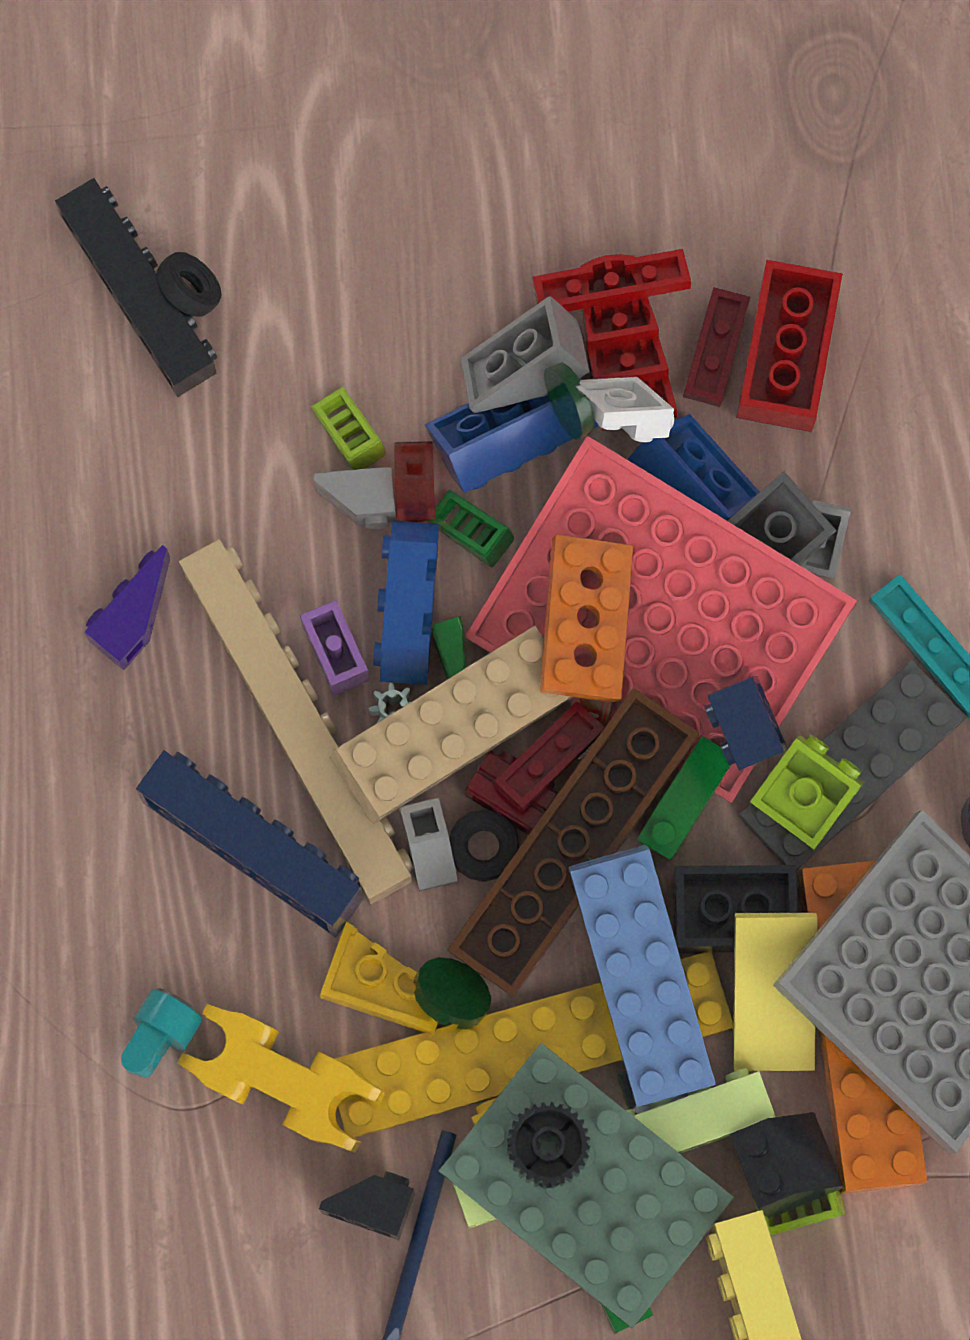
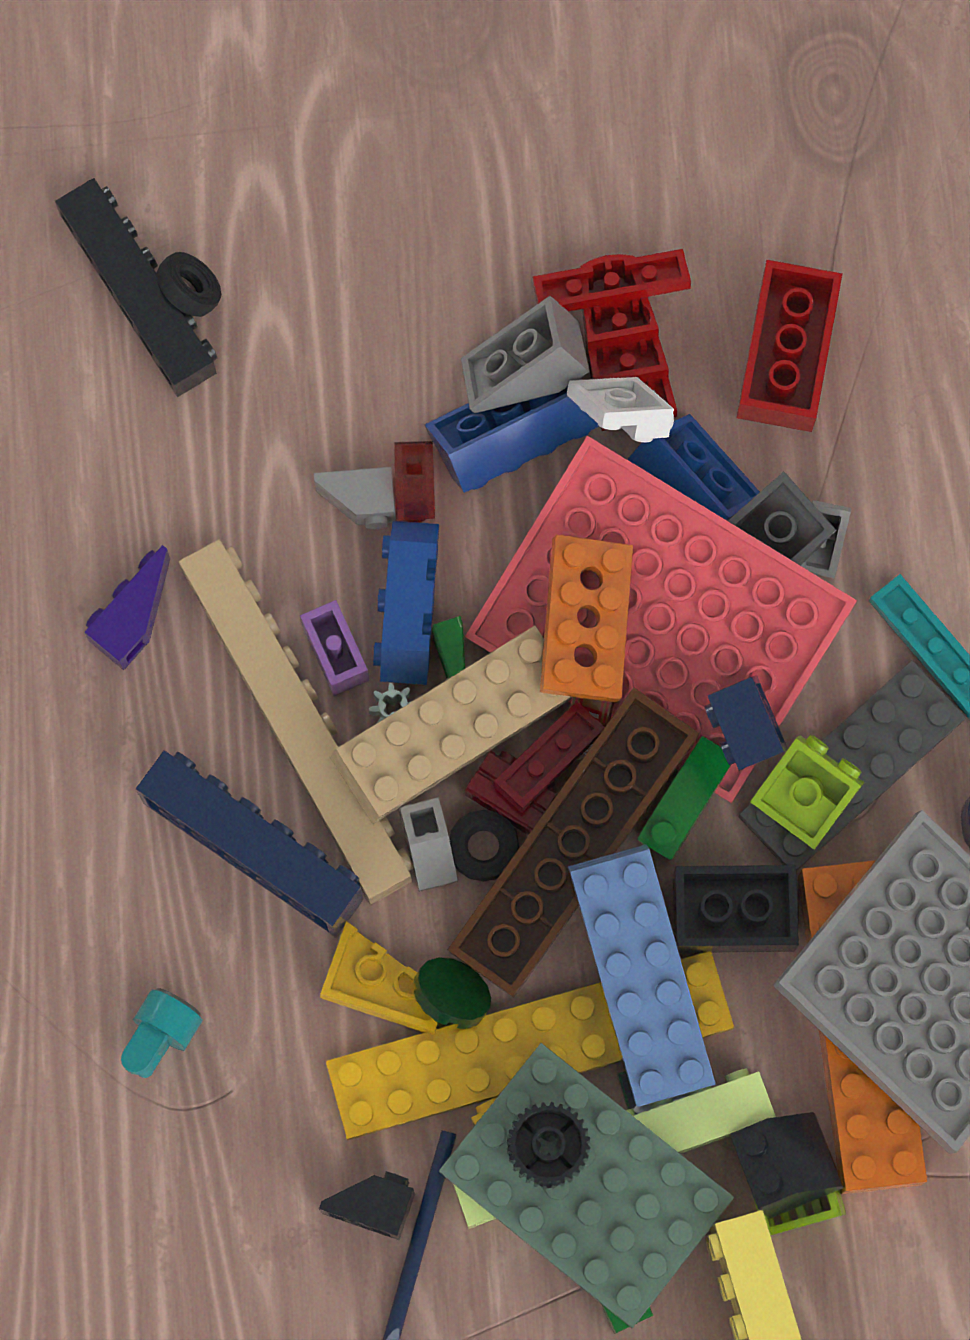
(309, 1091): yellow piece -> none
(361, 450): lime slope -> none
(489, 544): green slope -> none
(569, 406): dark green tile -> none
(716, 347): dark red plate -> none
(766, 1025): light yellow tile -> none

